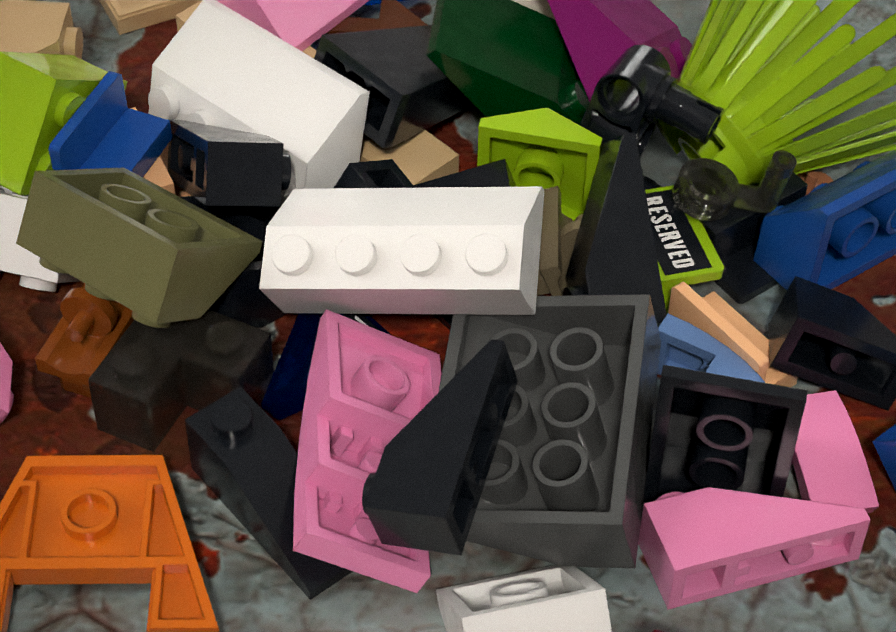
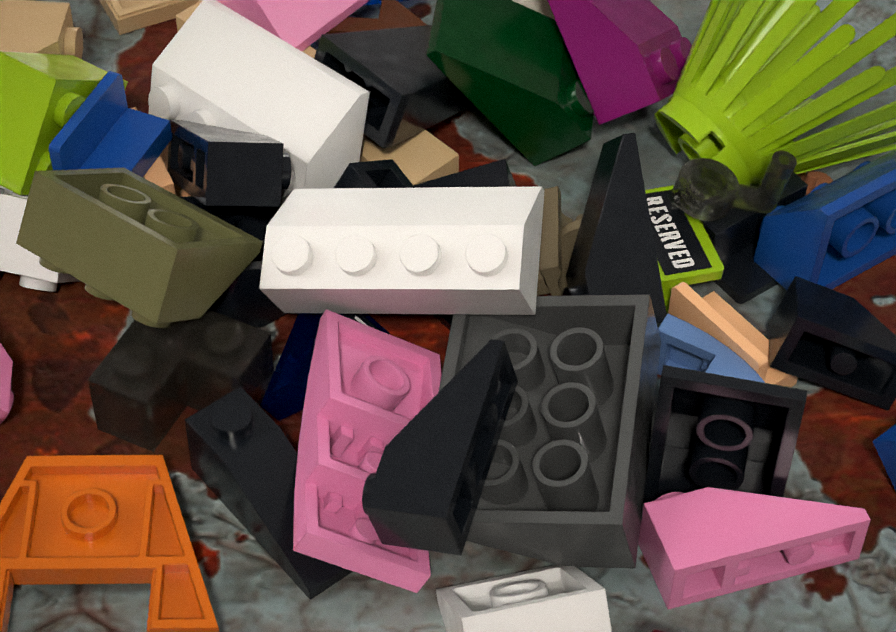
(82, 338): dark orange hips -> none
(543, 152): lime slope -> none
(640, 92): black piece -> none
(830, 457): bright pink slope -> none

